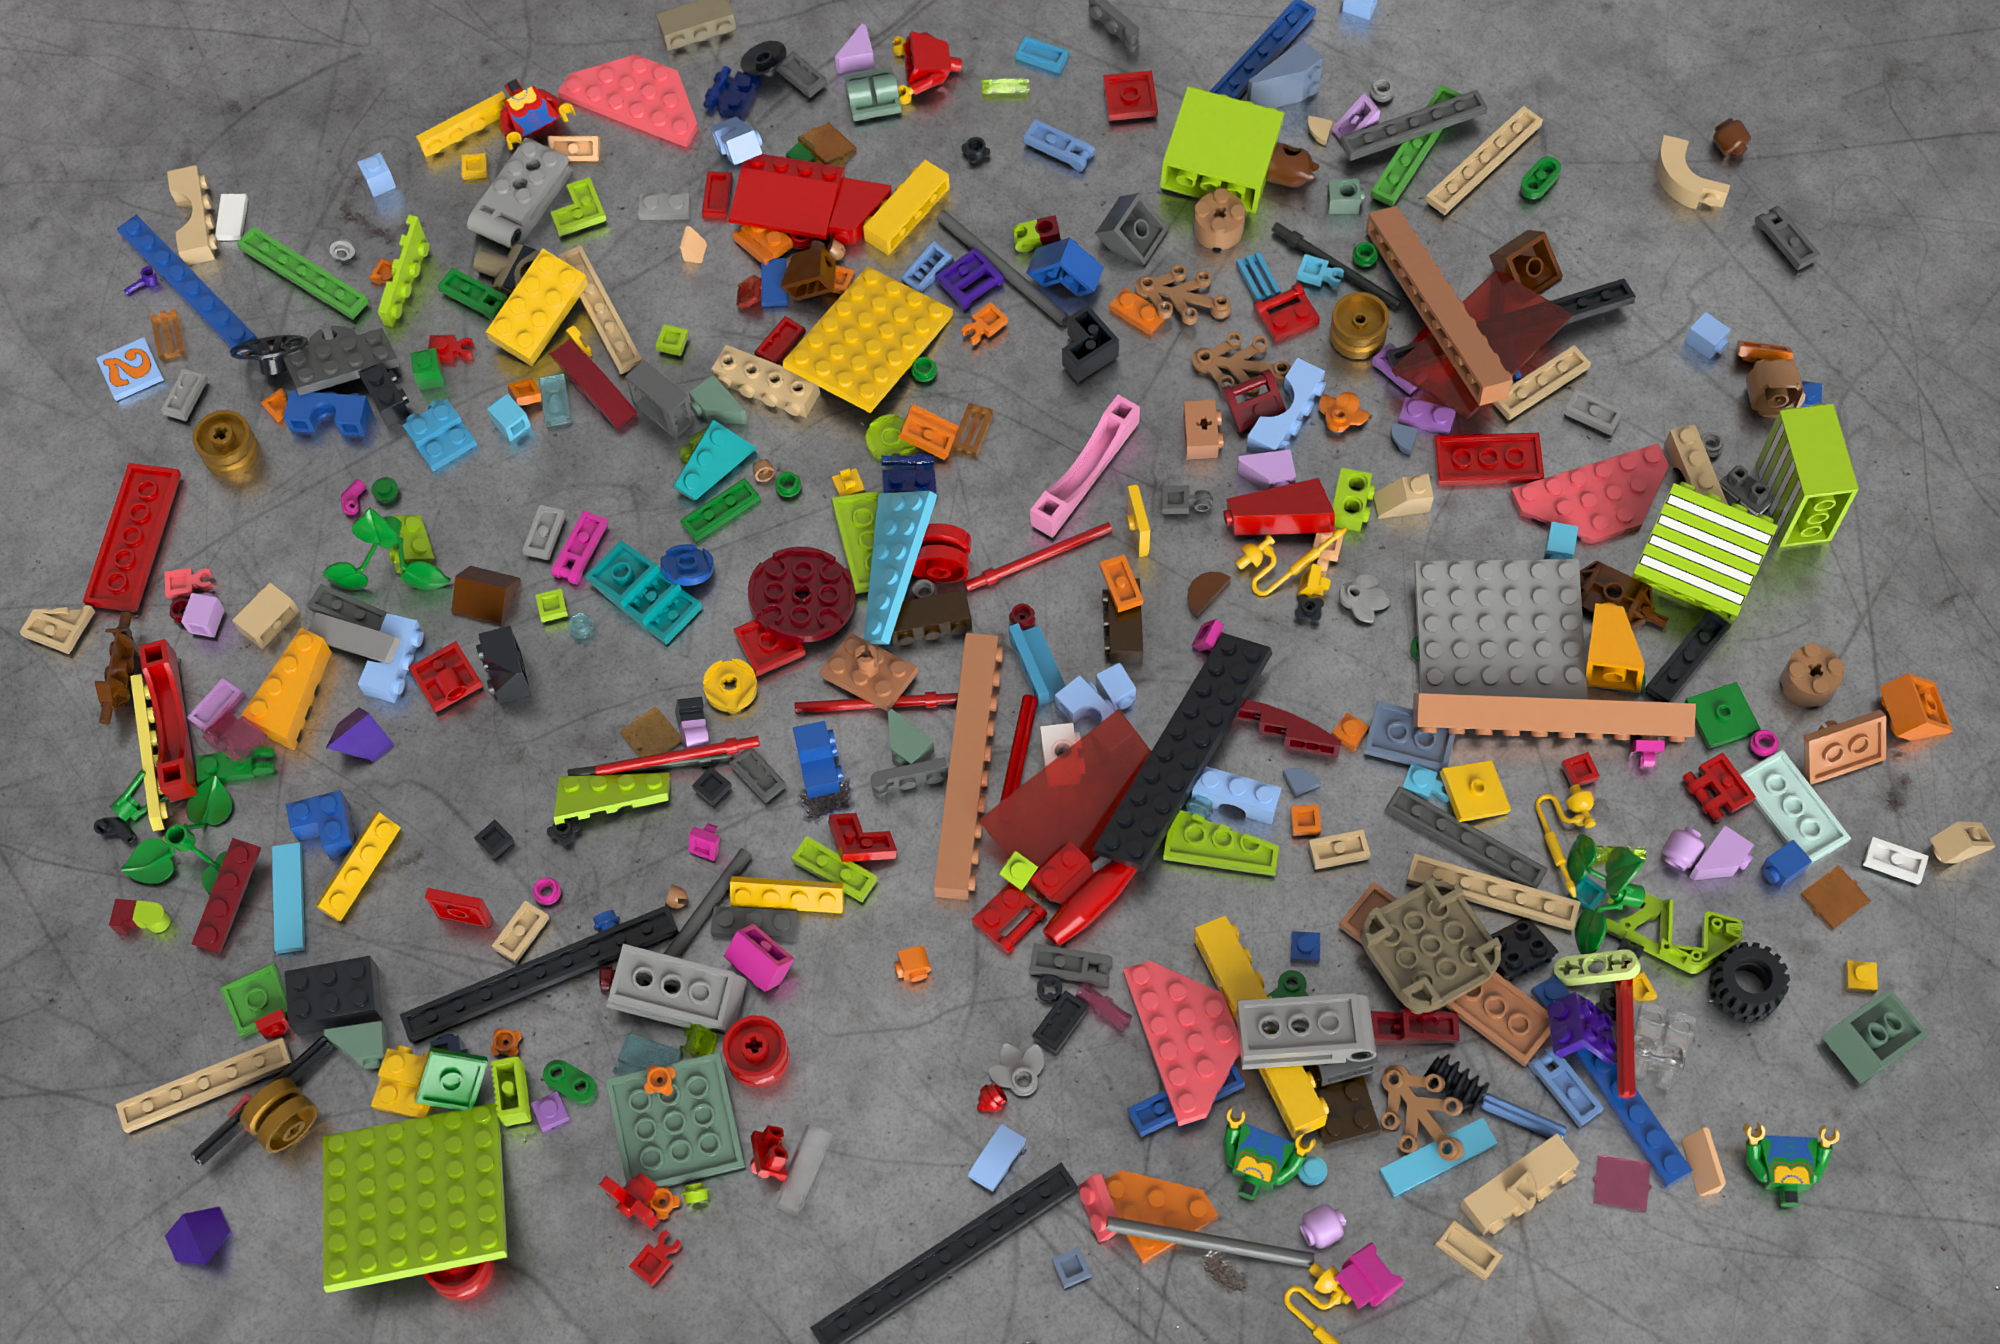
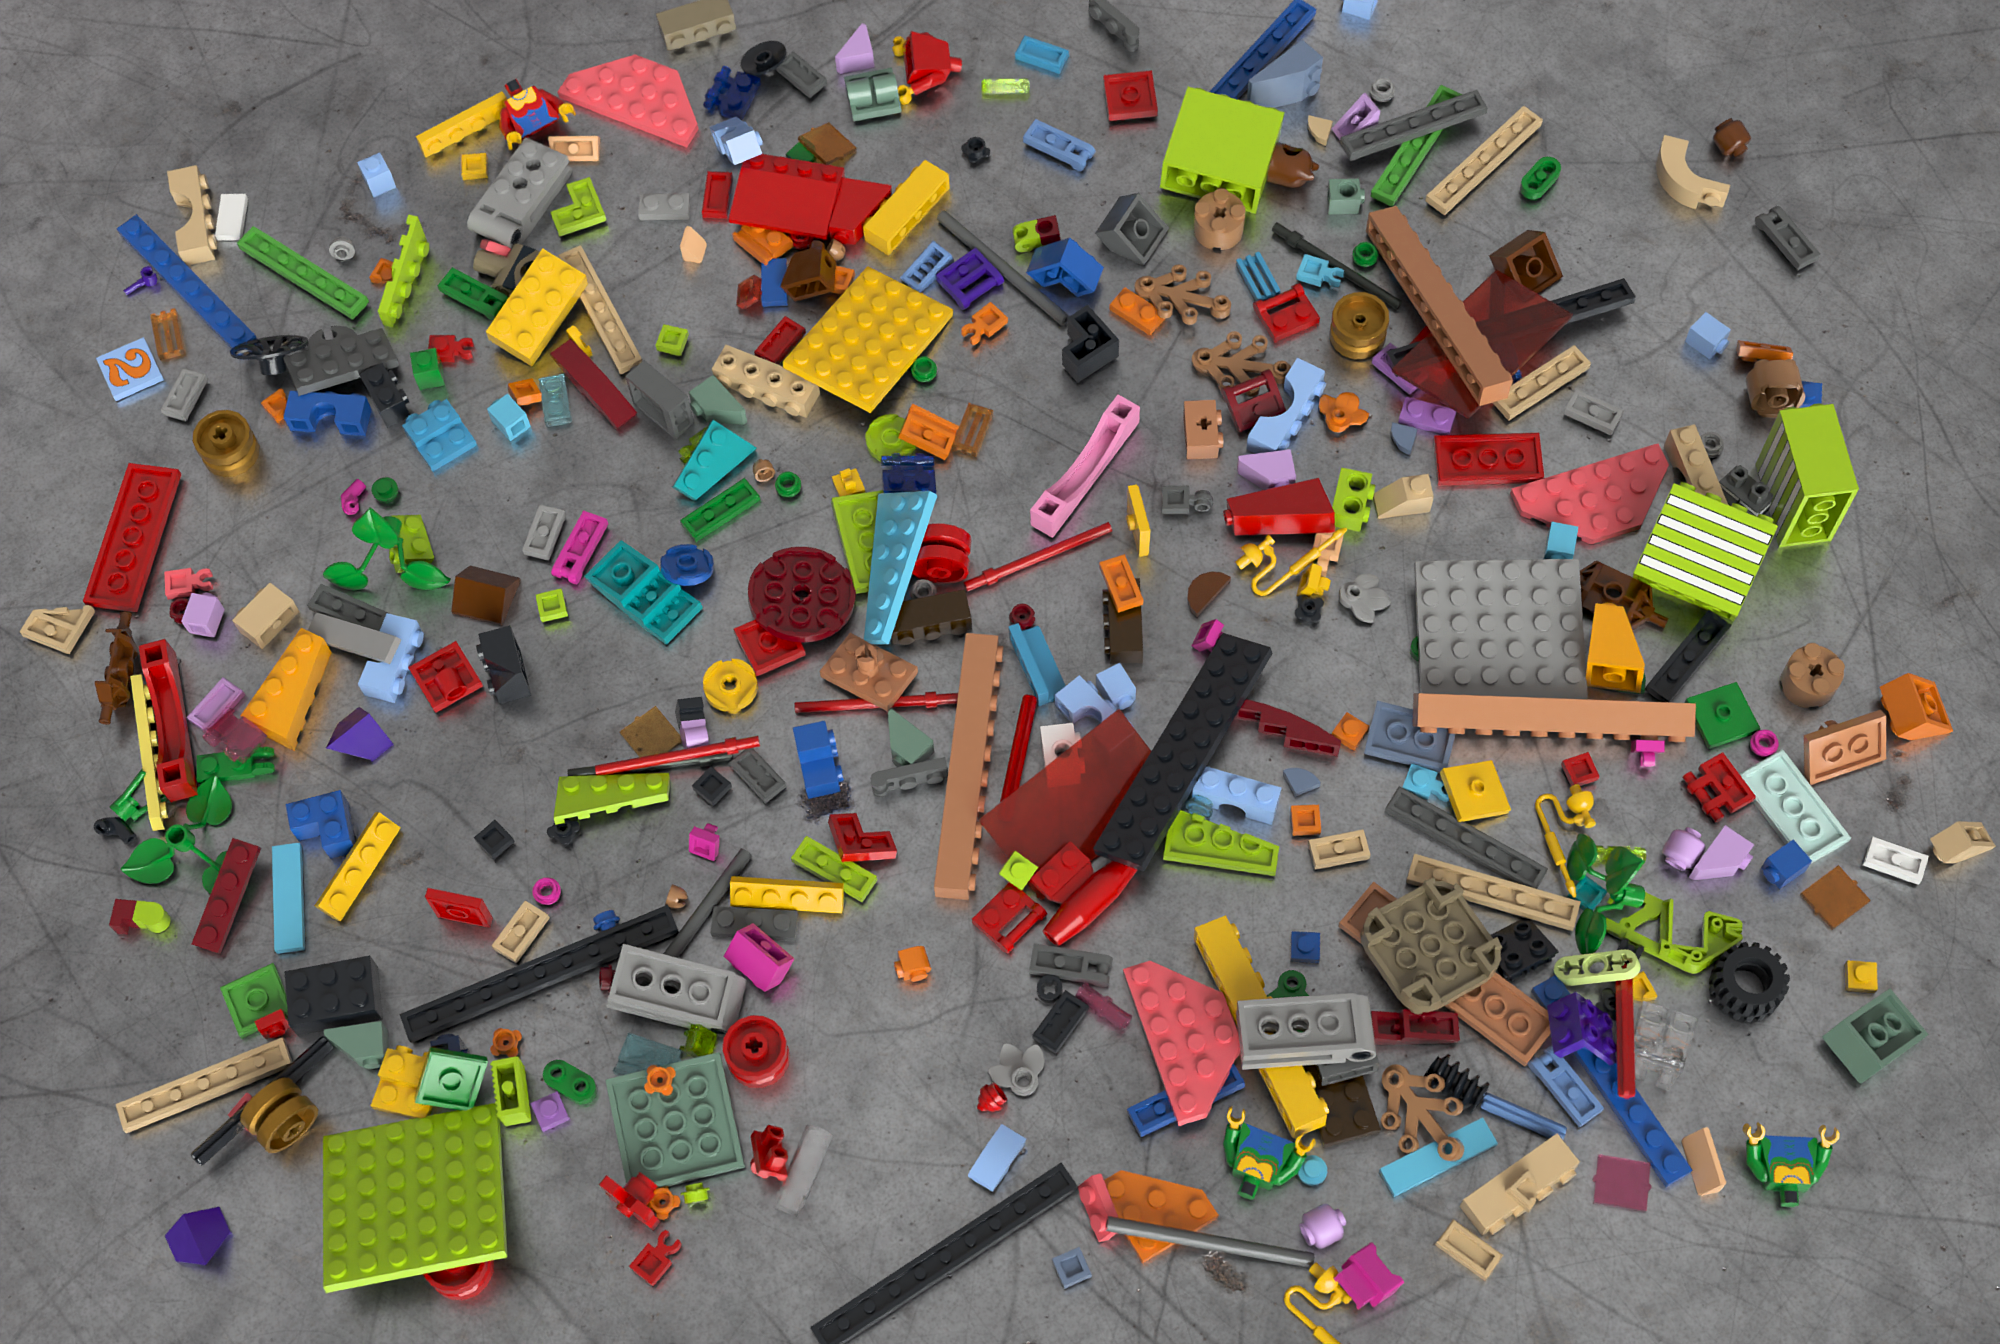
(494, 247): none -> coral tile
(581, 626): clear light blue plate -> none

